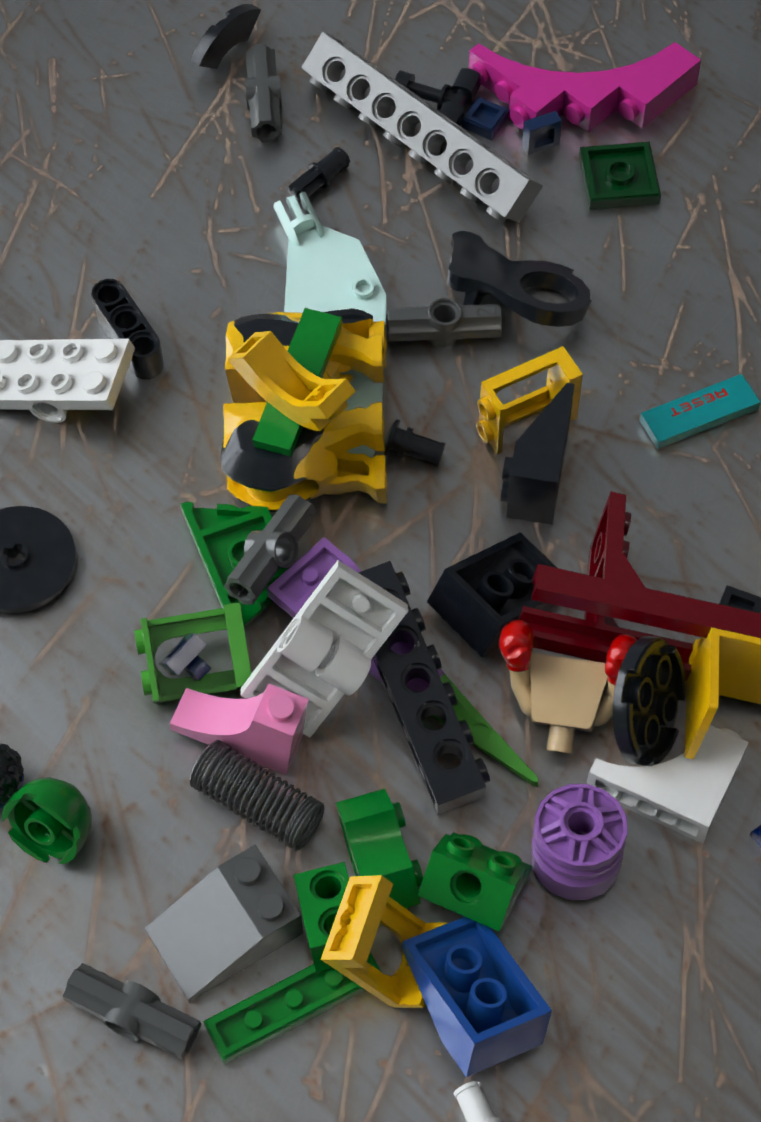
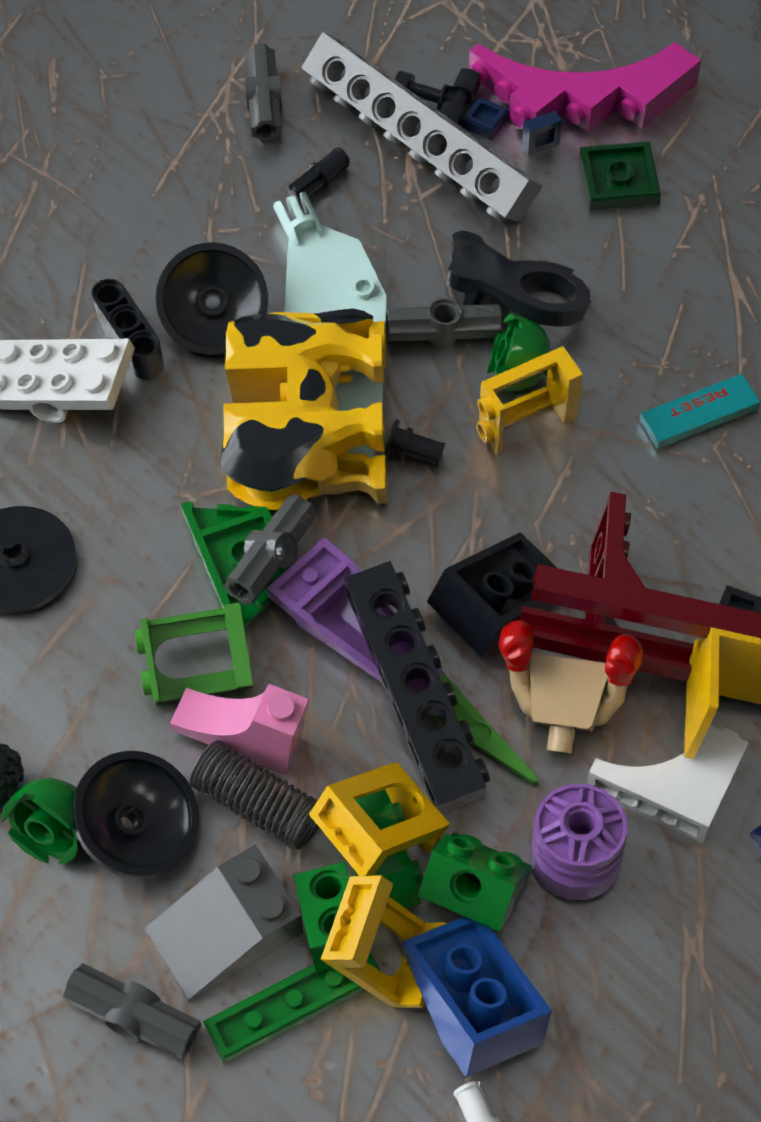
(152, 798): none -> black dish
(185, 657): dark blue tile -> none
(193, 278): none -> black dish
(225, 35): black tile -> none
(288, 384): yellow arch -> none
(312, 349): green tile -> none
(329, 643): white plate -> none
(355, 832): none -> yellow panel
(520, 344): none -> green cylinder
(535, 470): black slope -> none
(647, 700): black tile -> none

